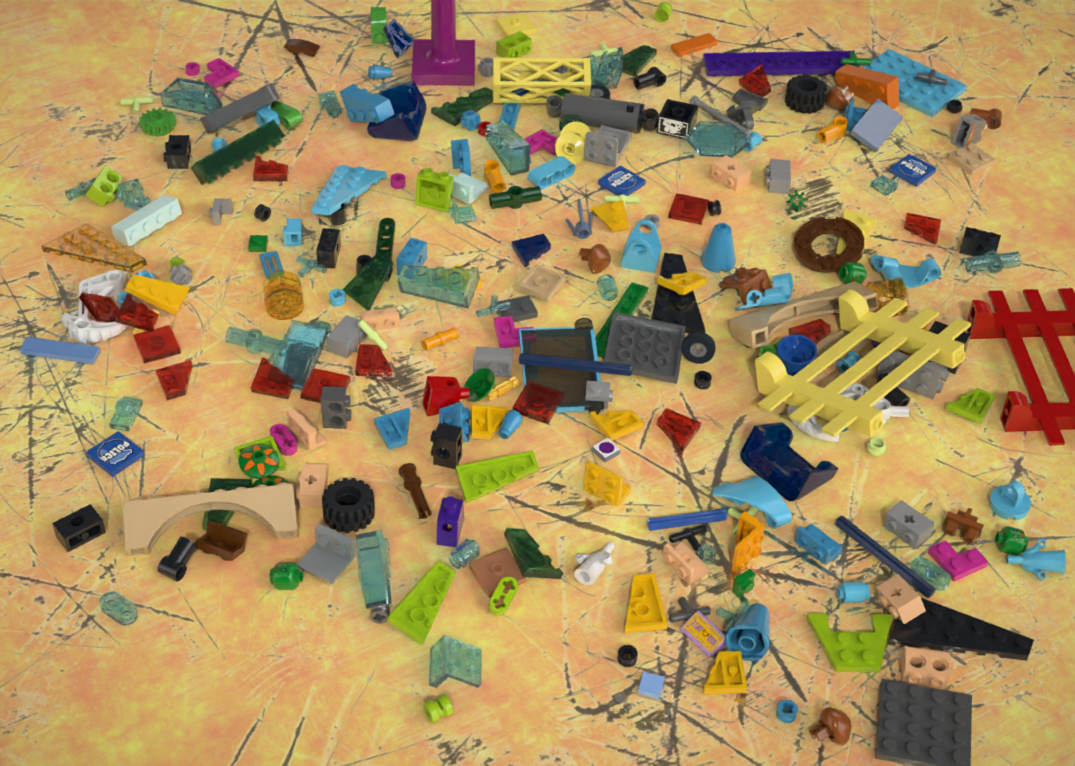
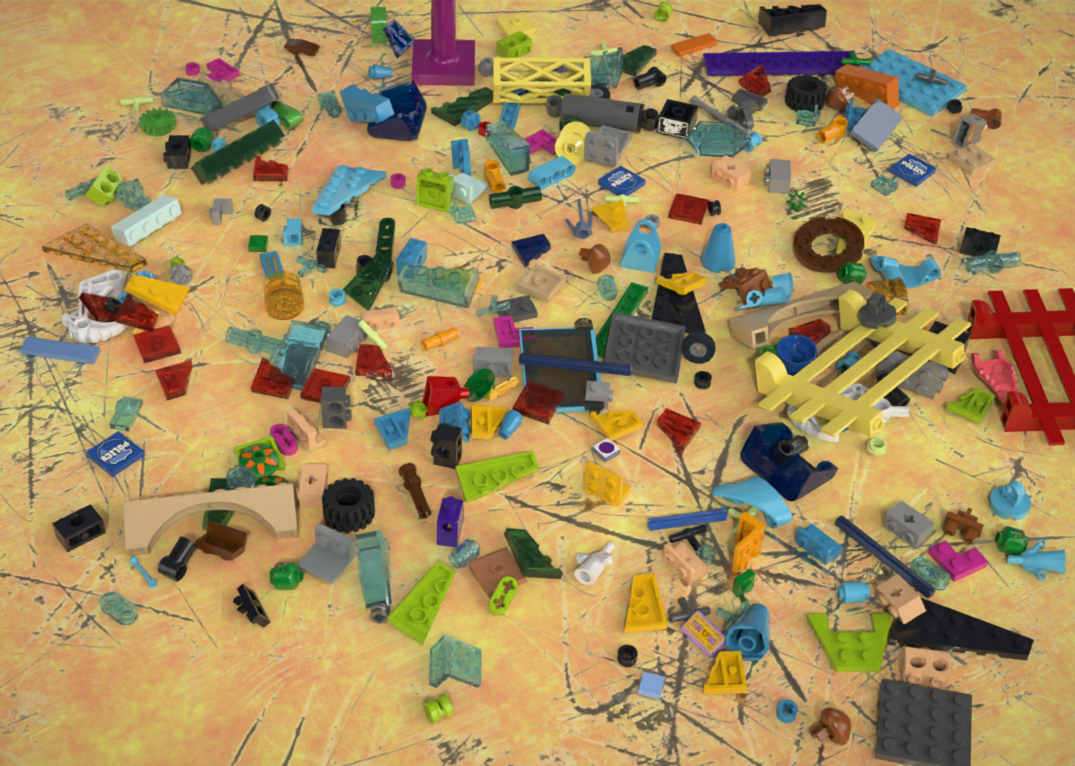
(112, 305): none -> black bush
(152, 582): none -> medium azure hinge
(201, 139): none -> green head
(223, 90): none -> tan bracket
(240, 477): none -> clear light blue wheel
(252, 605): none -> black plate
(418, 409): none -> lime plate
(789, 449): none -> black piece
(792, 18): none -> black wedge
(807, 117): none -> clear light blue bracket
(877, 312): none -> dark grey tile
(996, 373): none -> coral animal

